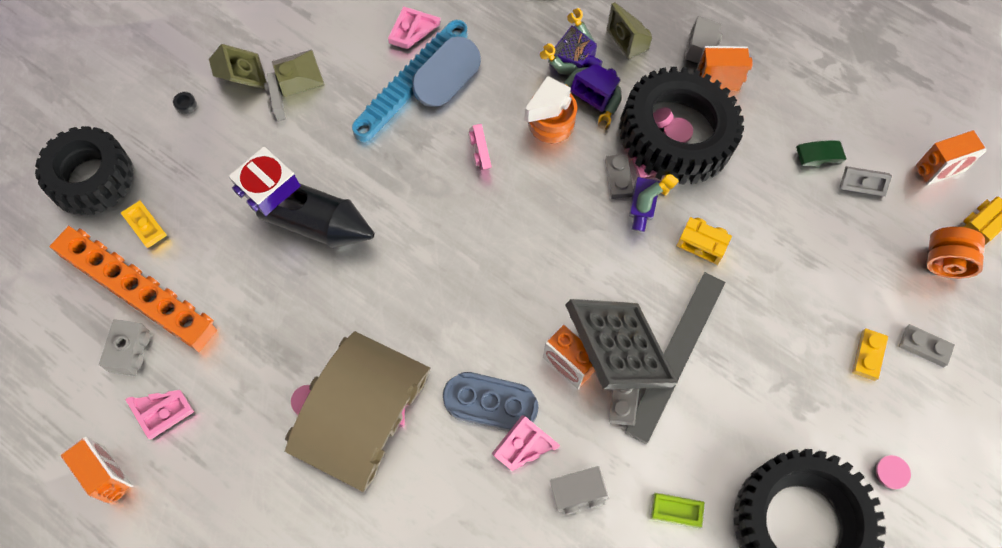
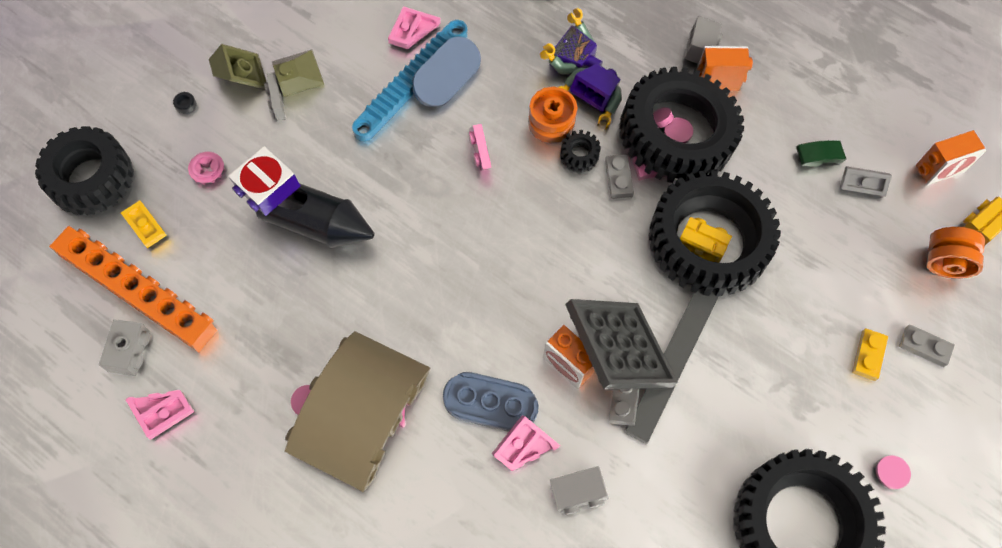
(96, 470): orange piece -> none
(206, 159): none -> bright pink gear
(548, 100): white slope -> none
(583, 140): none -> black tyre
(628, 32): olive slope -> none
(645, 198): torso -> none
(677, 510): lime tile -> none
(726, 198): none -> black tyre

